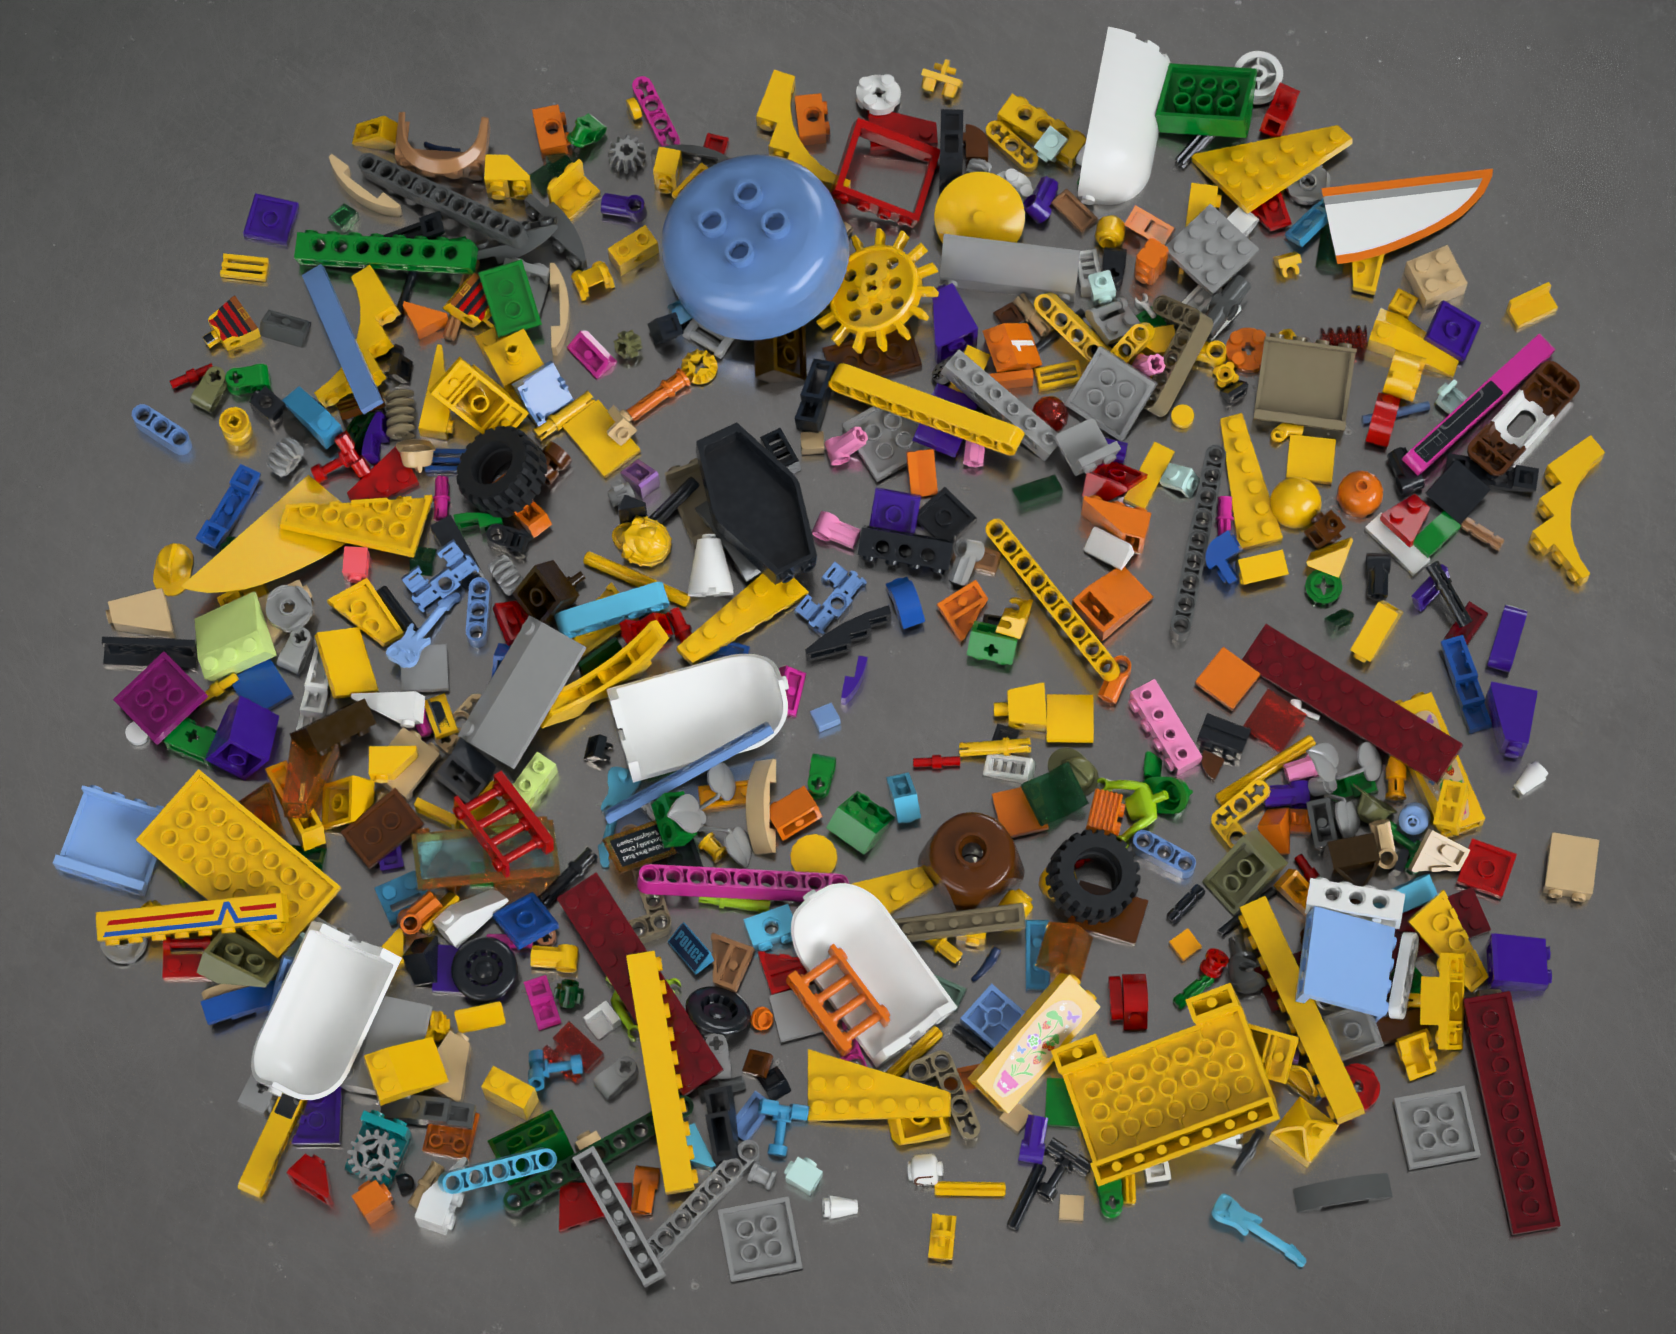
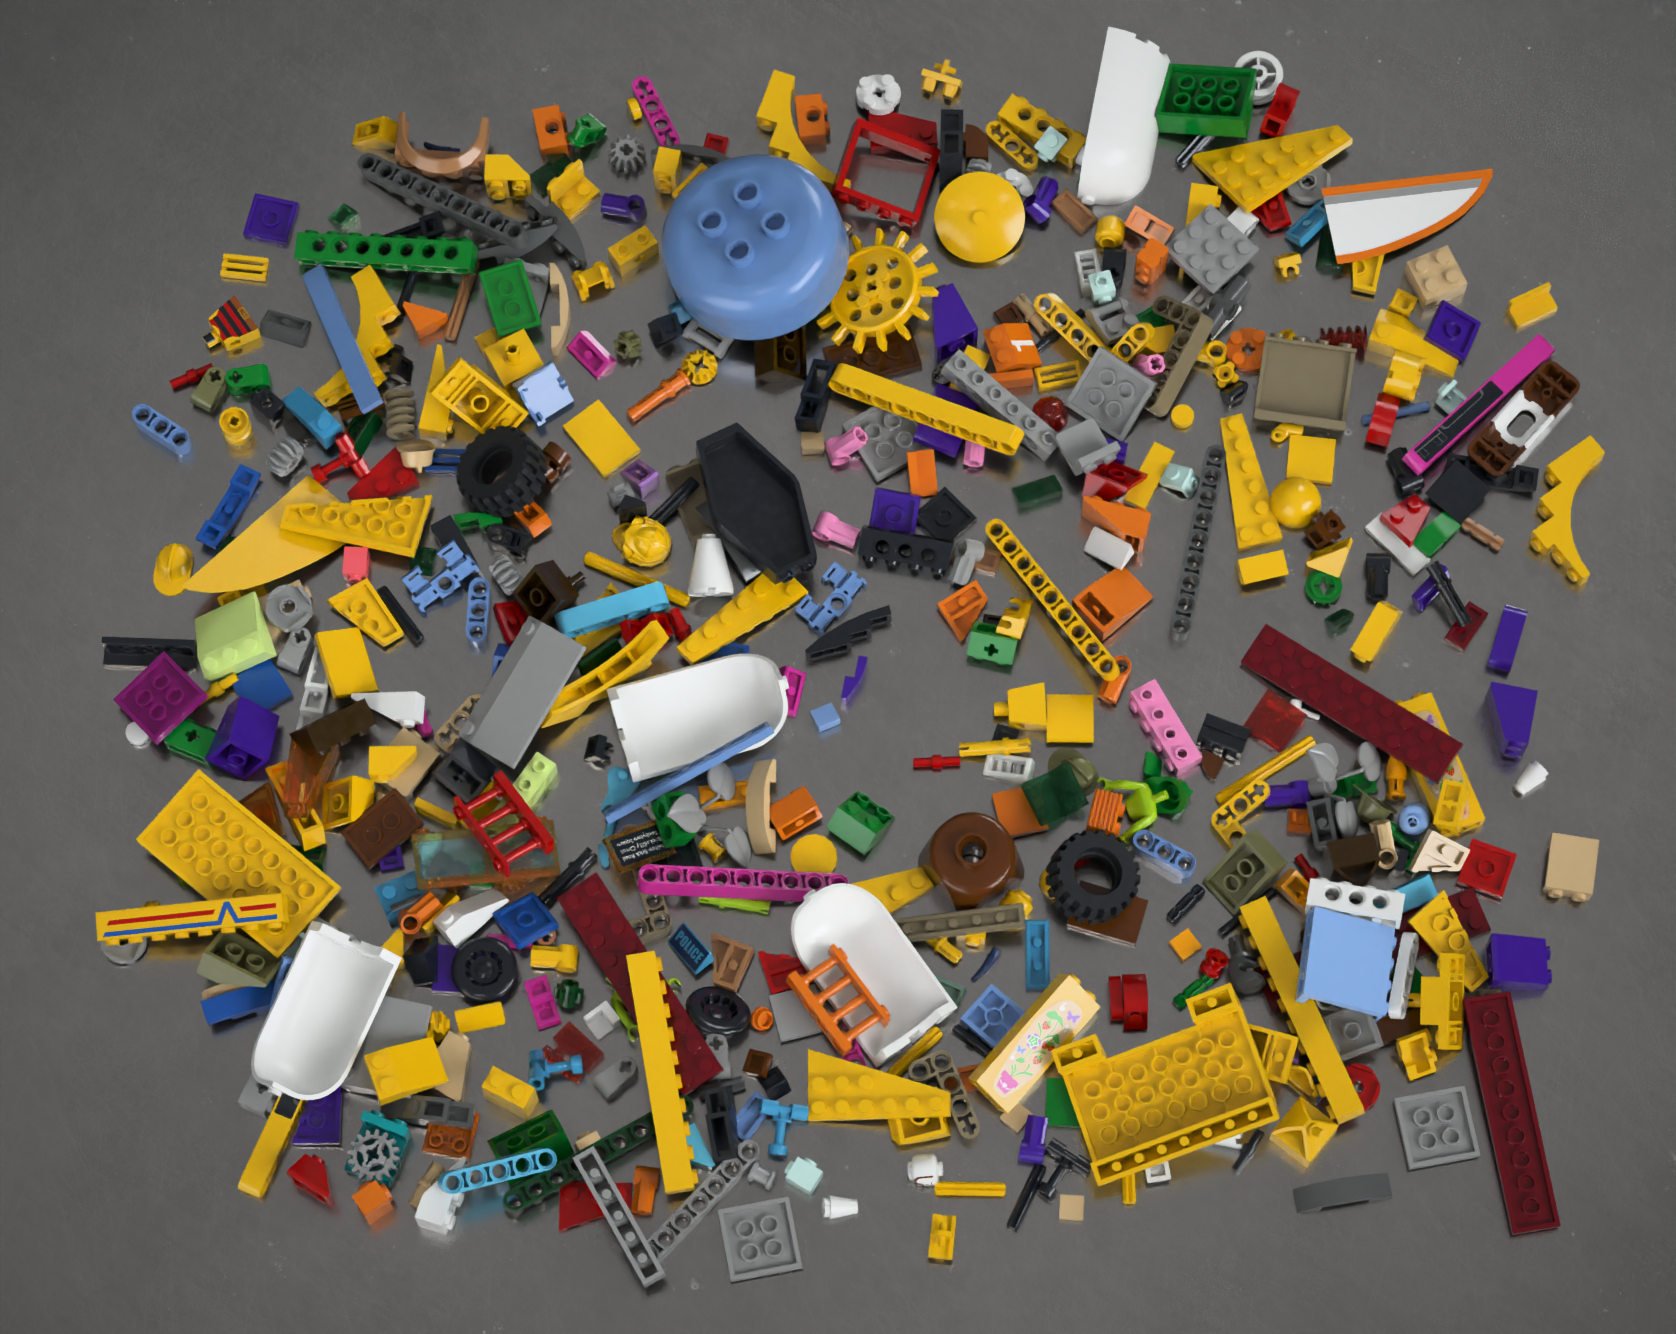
(104, 841): light blue panel -> none
(142, 614): tan slope -> none
(182, 965): red plate -> none
(374, 437): dark purple slope -> none
(382, 204): tan slope -> none
(405, 1182): black hinge -> none
(408, 649): light blue piece -> none
(429, 673): light grey tile -> none
(440, 716): yellow slope -> none
(441, 498): dark pink axle -> none
(470, 303): torso -> none
(556, 421): yellow pin -> none
(622, 428): tan bracket -> none
(756, 925): medium azure brick -> none
(790, 461): black slope -> none
(821, 773): green piece -> none
(904, 798): medium azure slope -> none
(905, 602): blue brick -> none
(1009, 267): light grey slope -> none
(1064, 949): clear orange slope -> none
(1110, 1192): green piece -> none
(1144, 305): white hand -> none
(1218, 554): blue brick -> none
(1224, 514): dark pink axle -> none
(1227, 678): orange tile -> none
(1231, 1213): medium azure piece -> none
(1276, 829): orange slope -> none
(1300, 769): bright pink piece -> none
(1360, 494): orange cylinder -> none
(1466, 684): blue slope -> none

